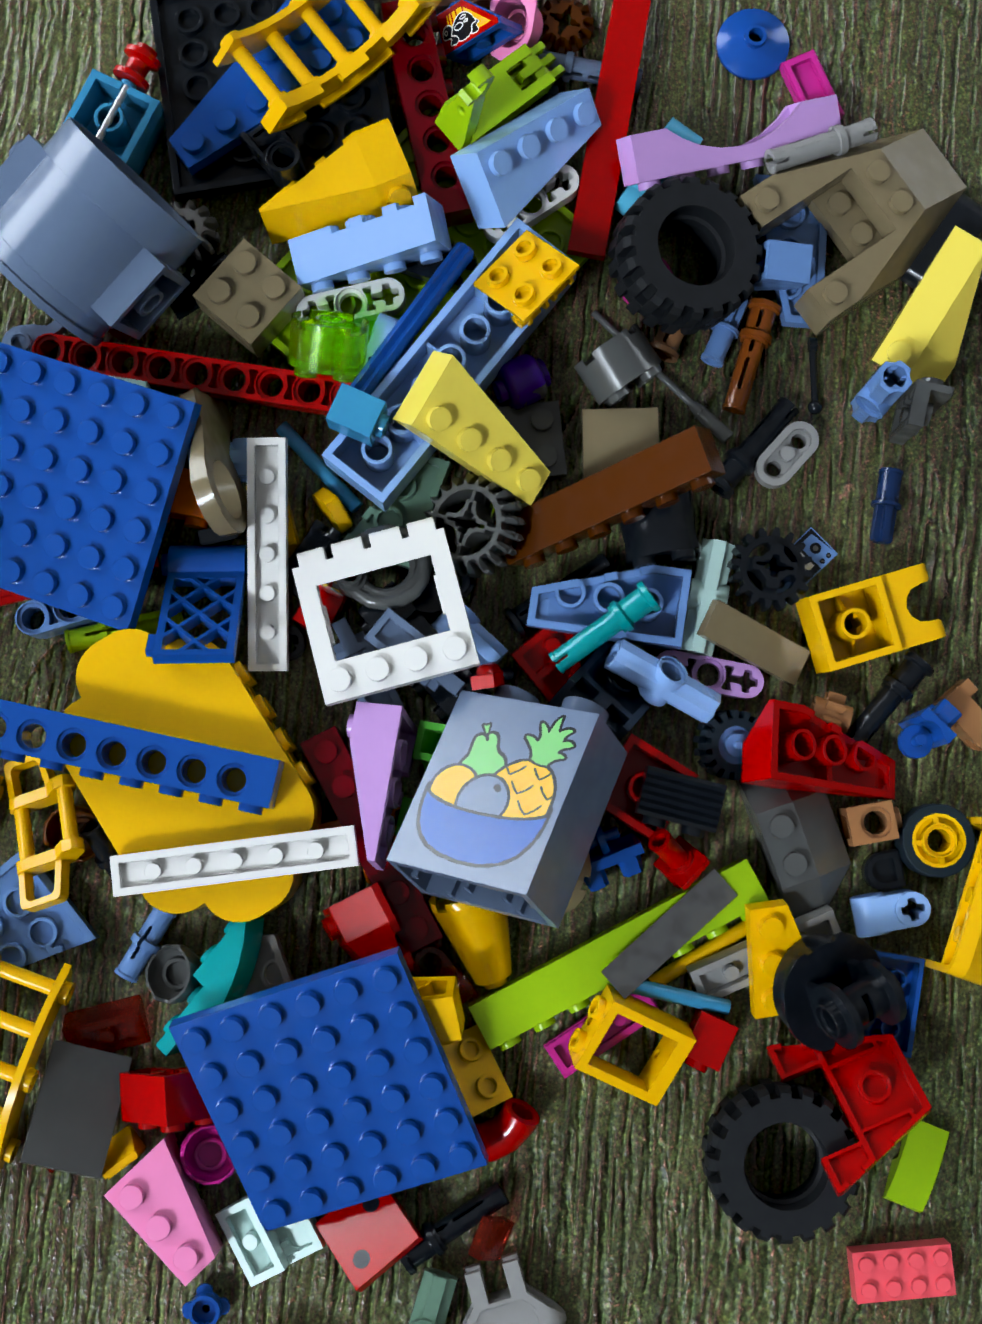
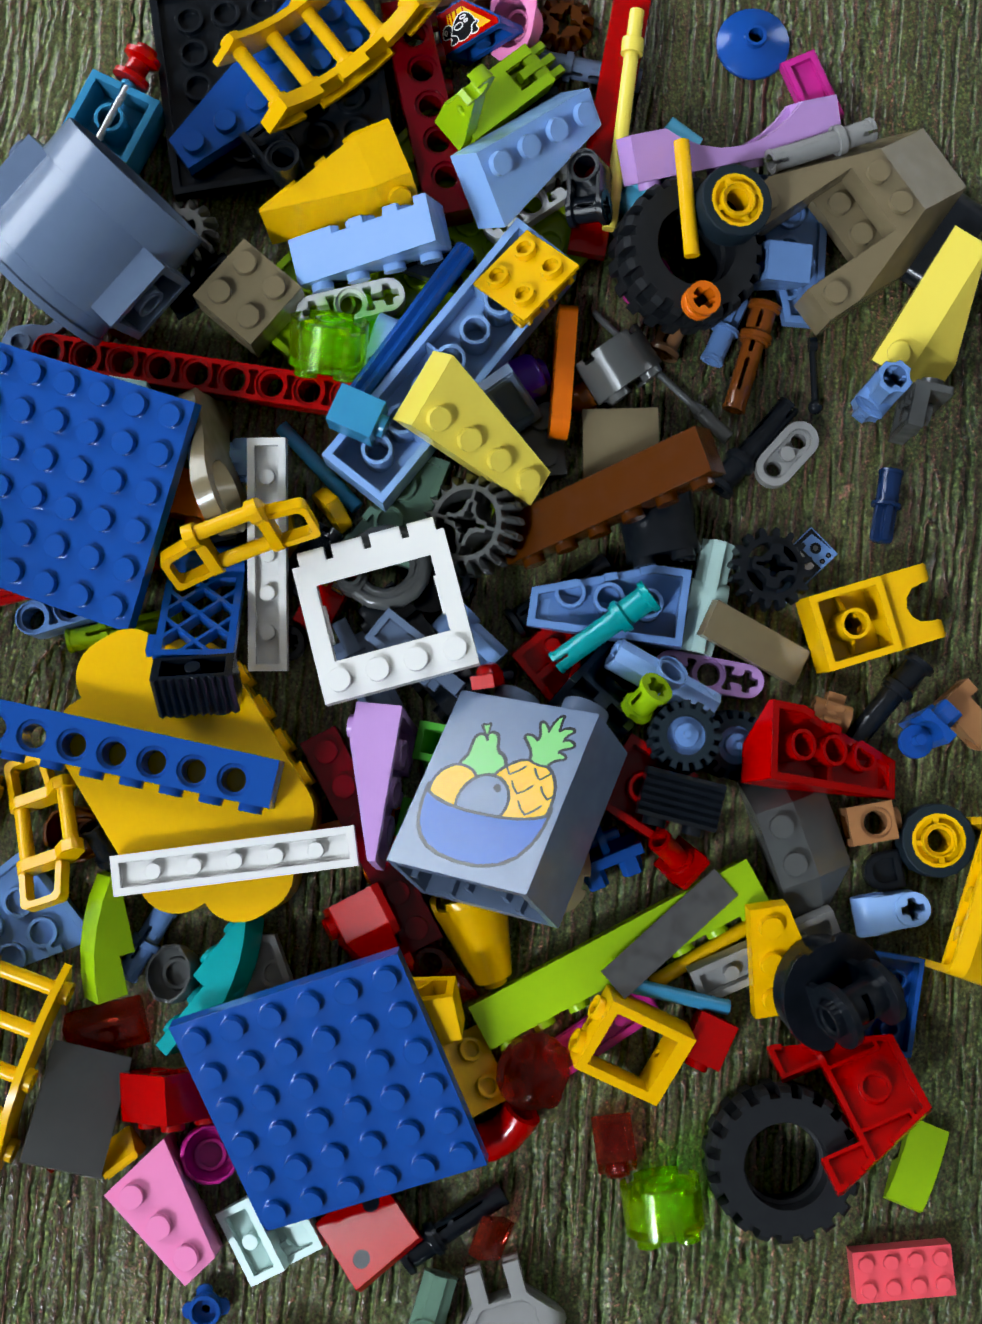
(103, 940): none -> lime slope
(196, 685): none -> black brick
(197, 538): none -> yellow bar
(511, 398): none -> sand blue tile
(533, 1072): none -> clear red dish
(562, 372): none -> orange beam
(582, 398): none -> dark orange hinge
(588, 197): none -> black piece
(614, 1145): none -> clear red bracket
(632, 51): none -> light yellow bar
(646, 698): none -> lime bush
(663, 1207): none -> clear neon green brick
(684, 737): none -> black wheel
(686, 198): none -> yellow bar
(703, 312): none -> orange bush
(748, 195): none -> wheel

